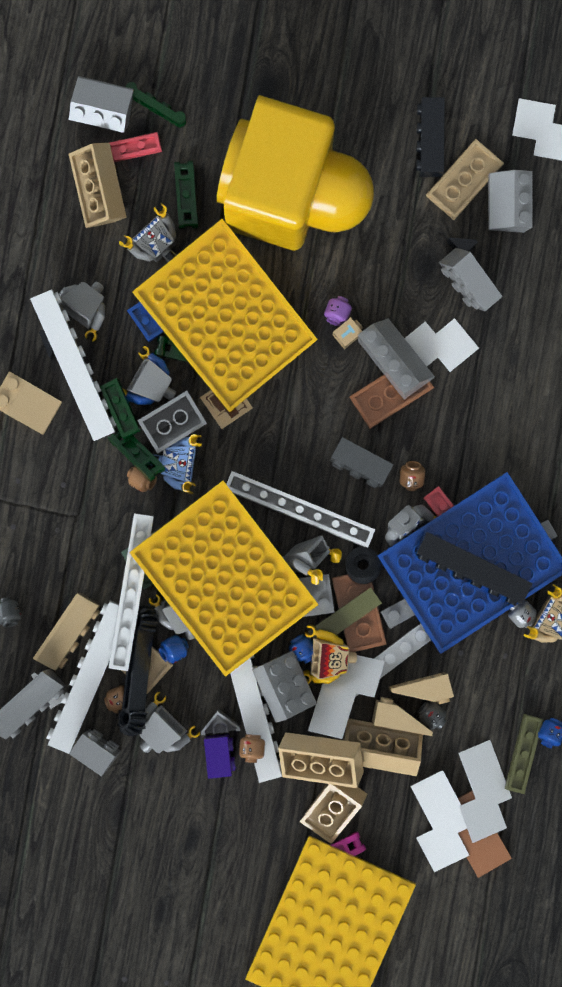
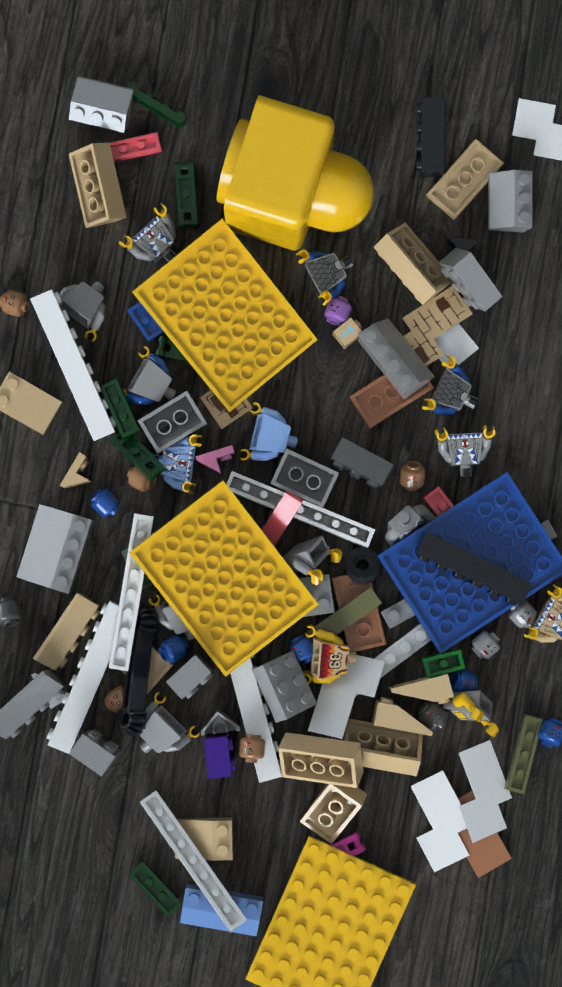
(14, 303): none -> medium nougat head
(55, 549): none -> light grey slope
(72, 477): none -> tan slope
(104, 502): none -> blue head
(155, 888): none -> dark green plate
(187, 678): none -> light grey brick
(193, 861): none -> white plate
(199, 912): none -> medium blue slope
(210, 459): none -> bright pink slope
(210, 836): none -> tan slope
(269, 435): none -> light blue torso
(281, 516): none -> coral tile
(304, 478): none -> light grey brick
(326, 272): none -> torso
(412, 263): none -> tan slope
(433, 320): none -> tan sticker
(443, 663): none -> green brick
(451, 391): none -> torso
(463, 681): none -> blue head
(464, 448): none -> torso
(472, 706): none -> torso
(485, 644): none -> light grey head

